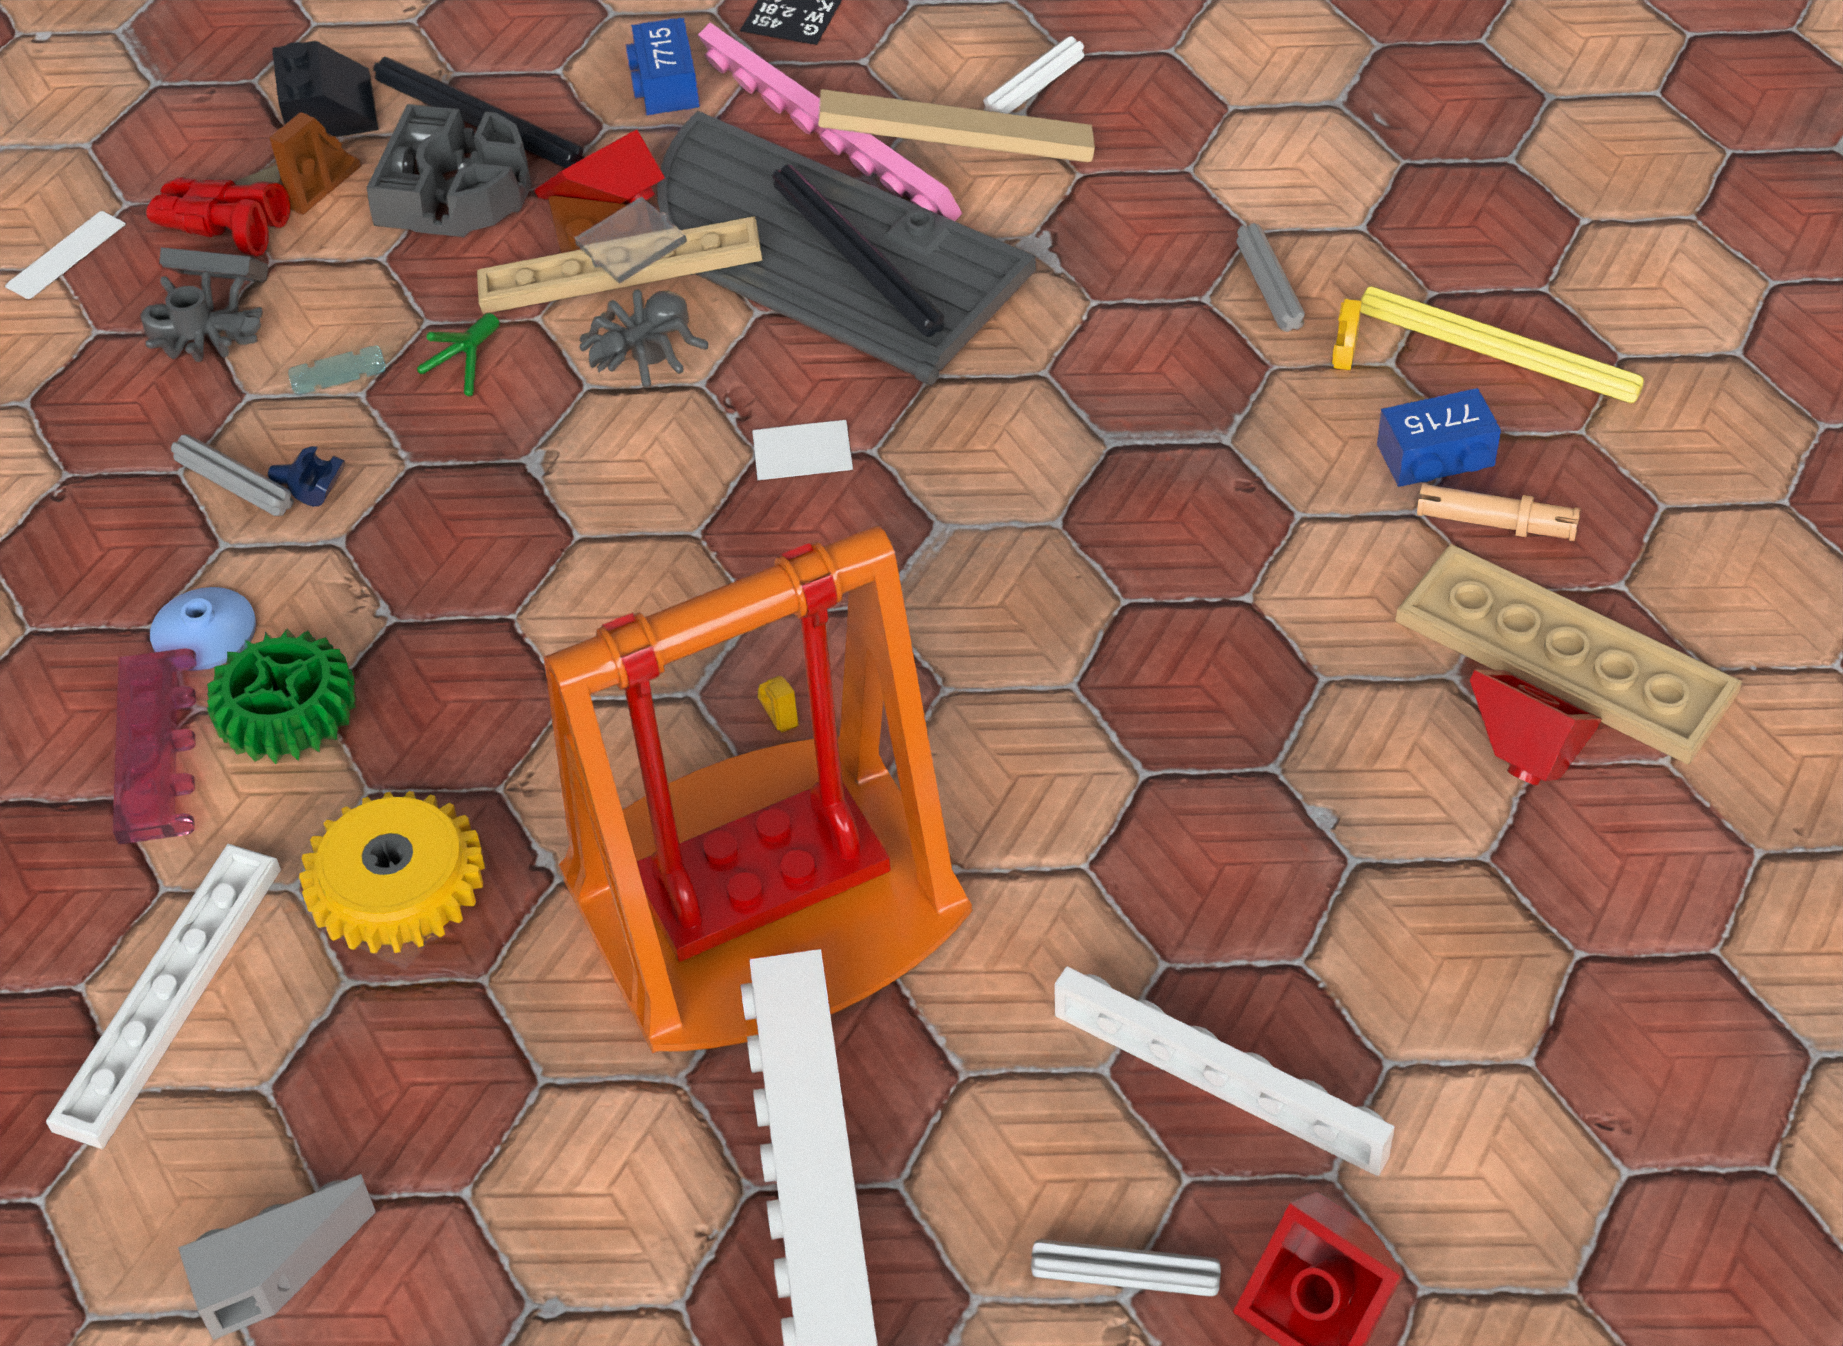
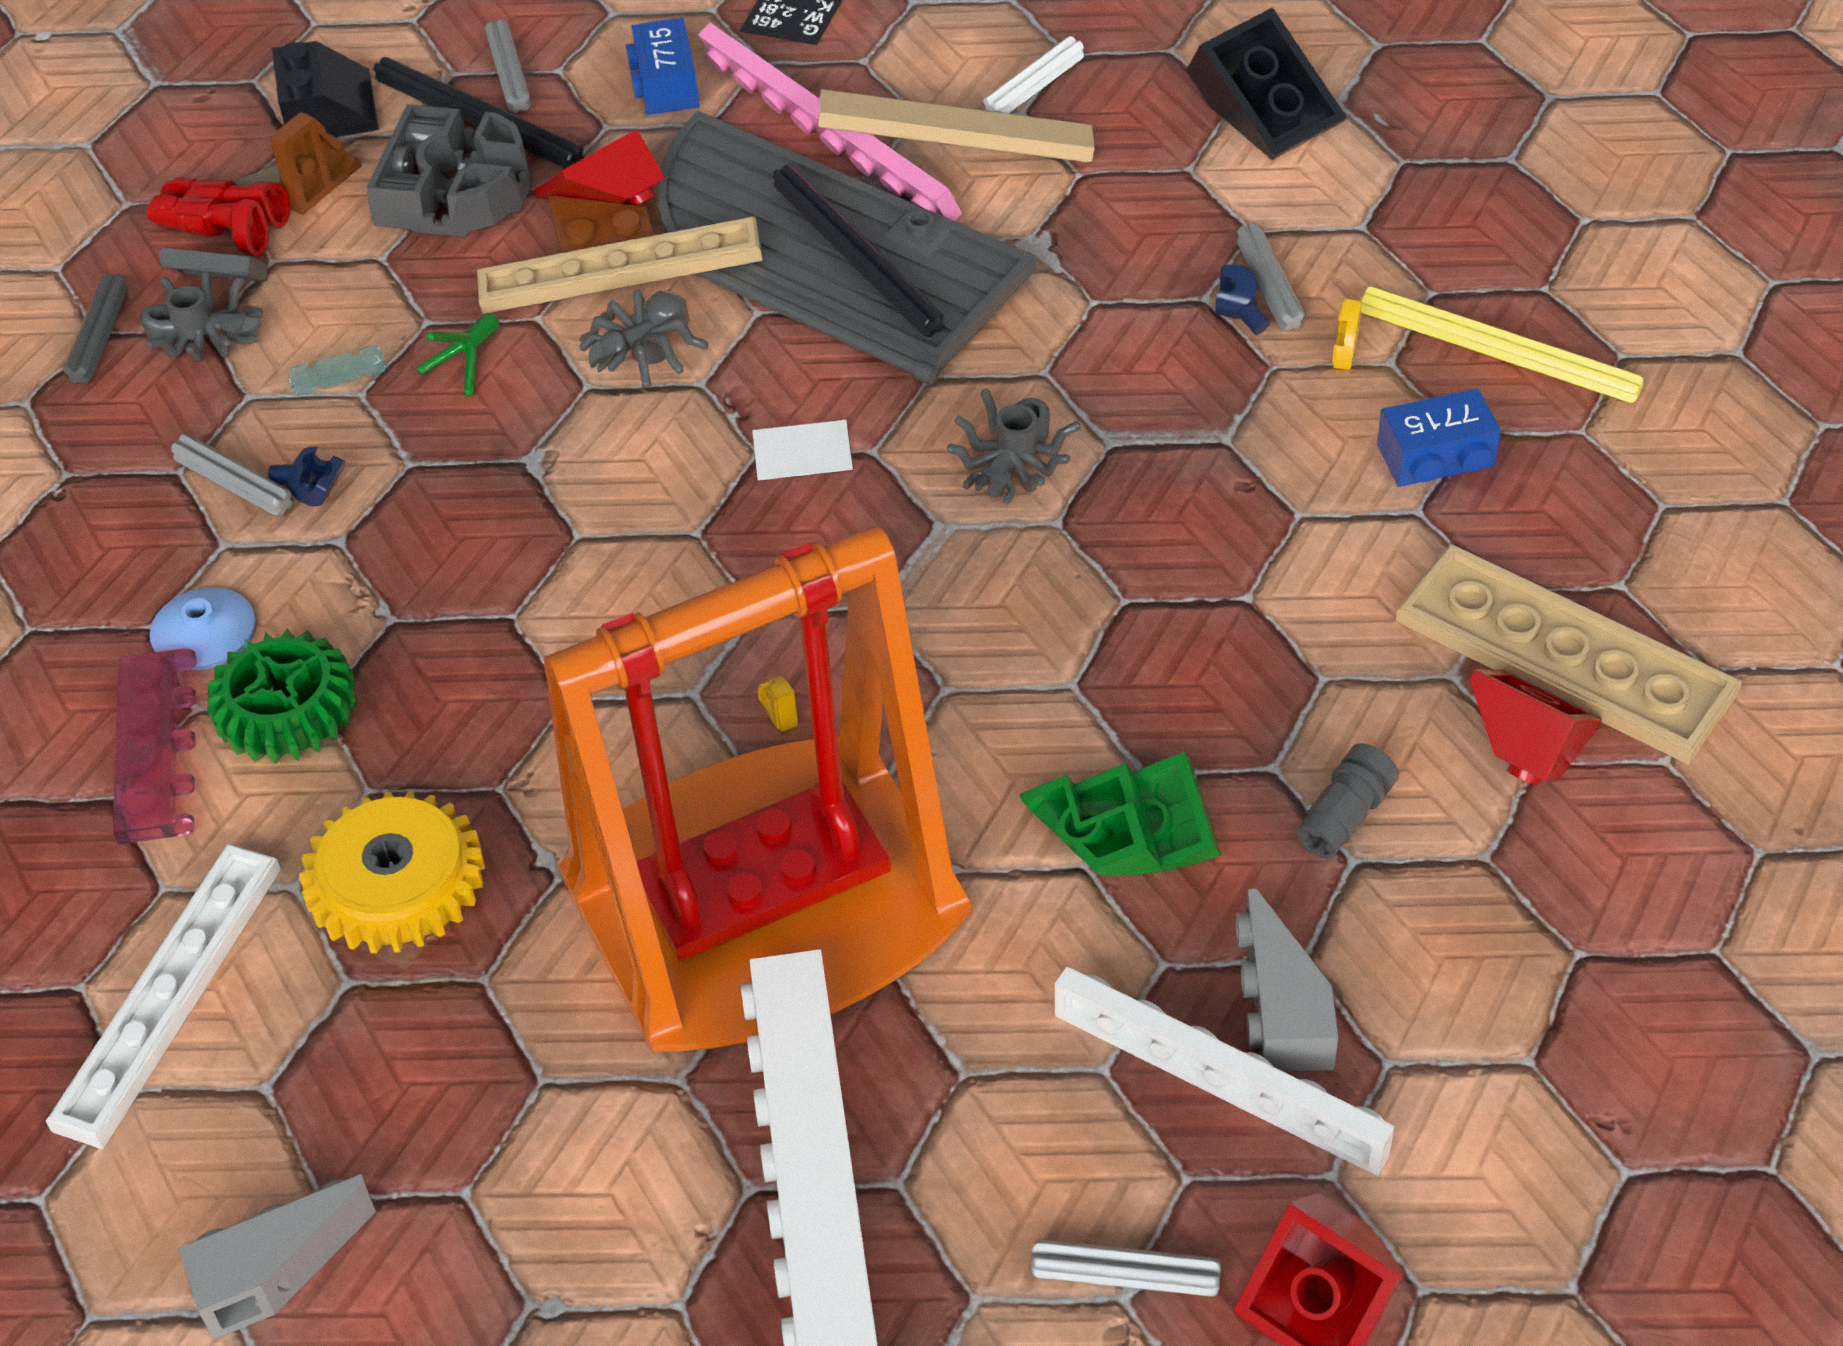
(64, 255): white sticker -> none
(96, 328): none -> dark grey axle
(508, 66): none -> light grey axle
(630, 240): clear piece -> none
(1019, 435): none -> dark grey animal
(1130, 819): none -> green slope
(1239, 297): none -> dark blue piece
(1264, 85): none -> black slope
(1291, 996): none -> light grey slope
(1356, 787): none -> dark grey axle
(1499, 512): light nougat pin -> none

